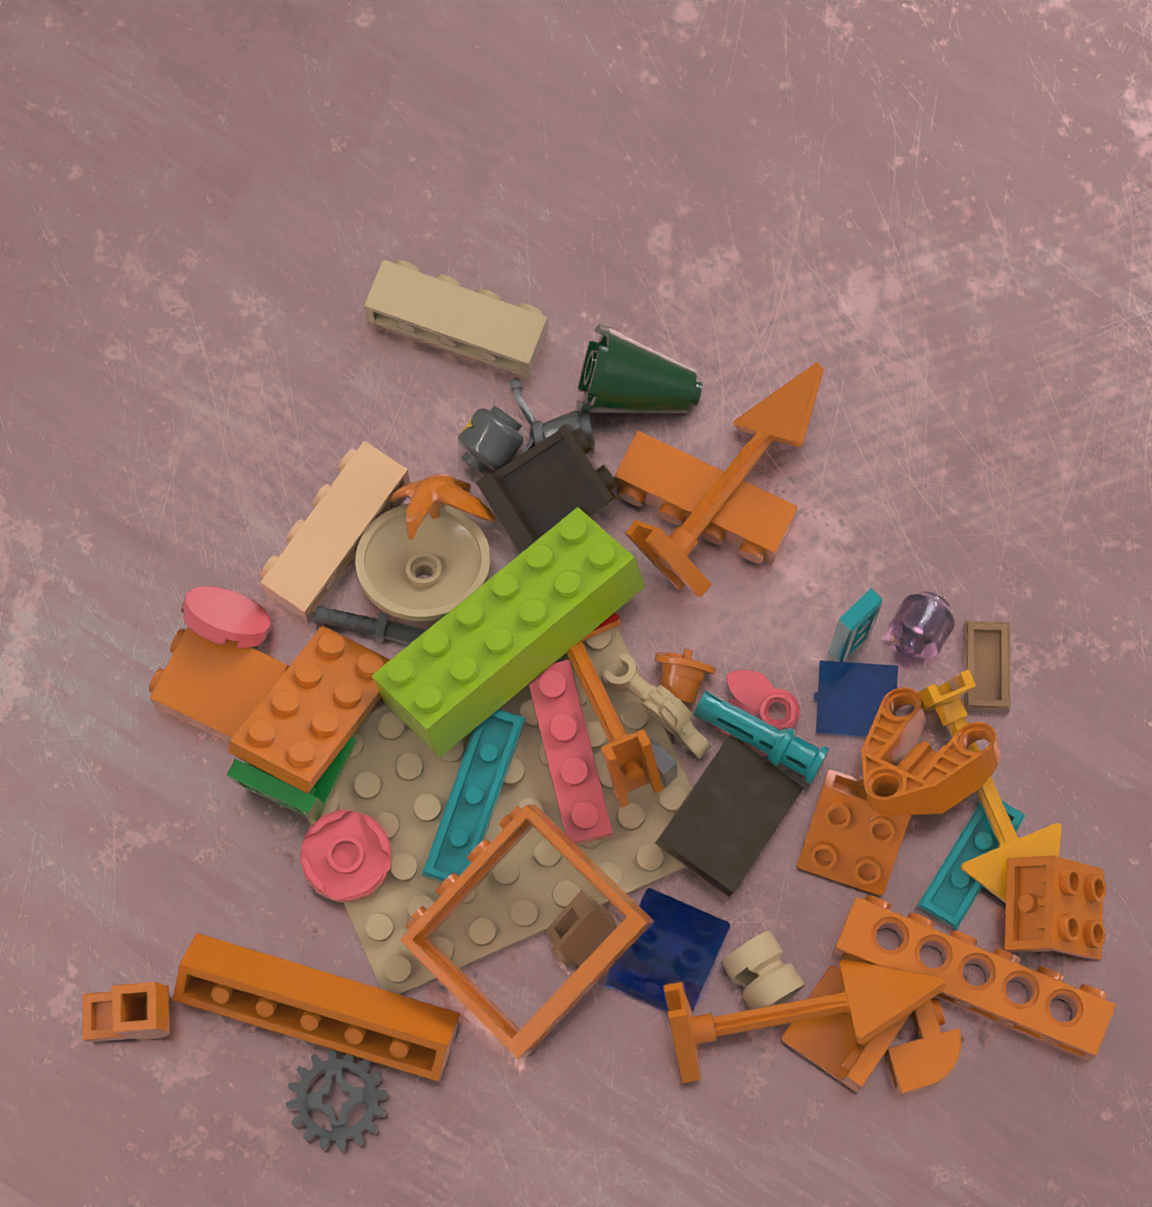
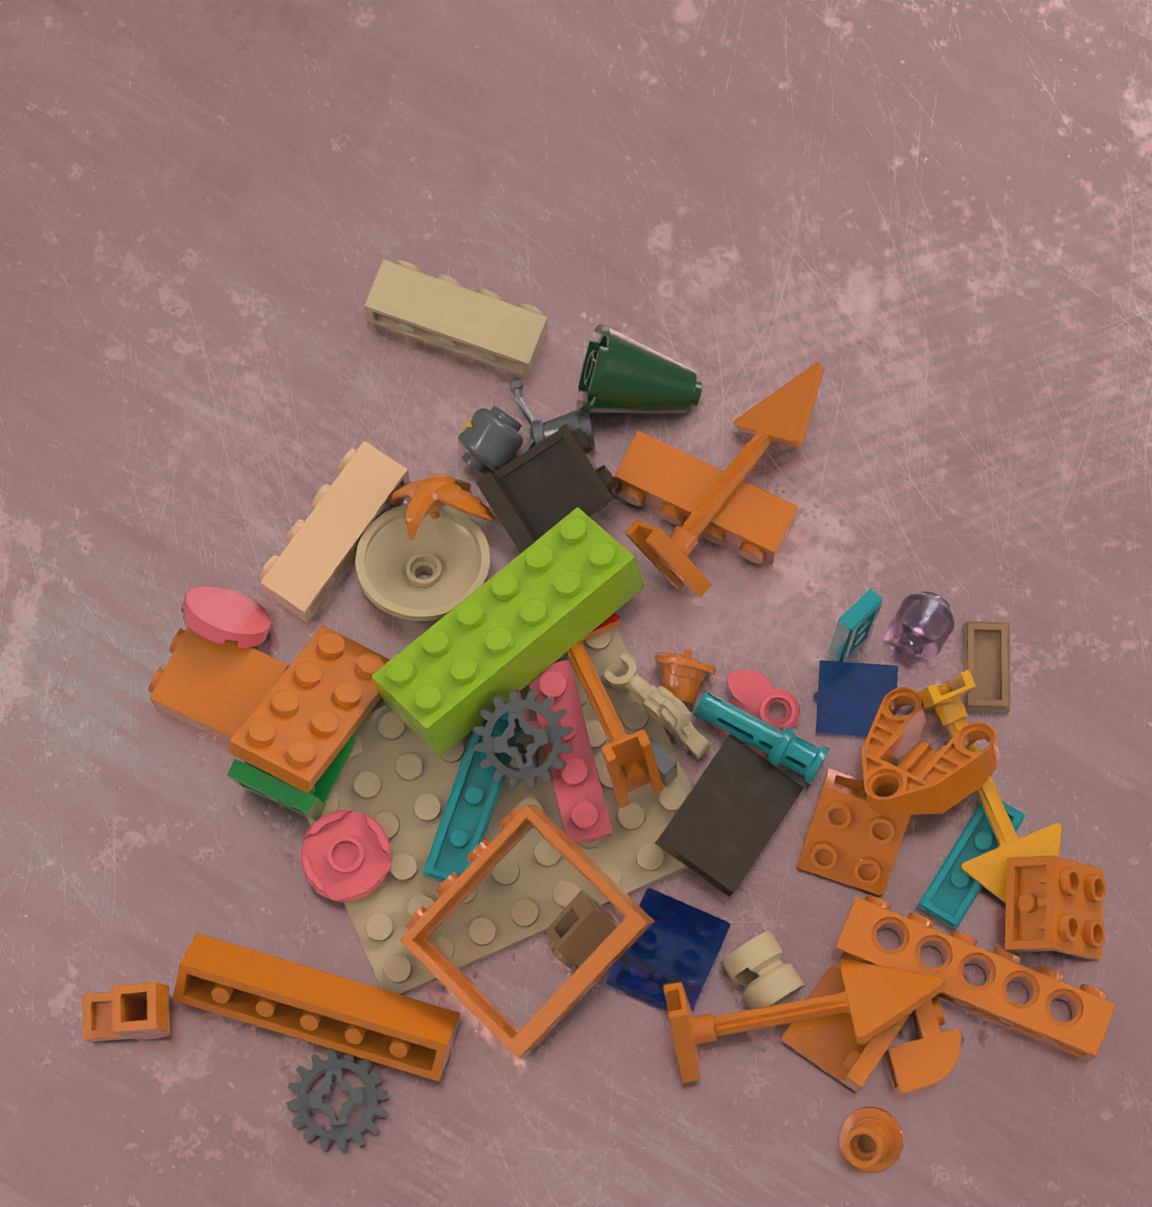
(380, 627): dark grey sword -> none
(527, 759): none -> dark grey gear
(871, 1139): none -> orange piece

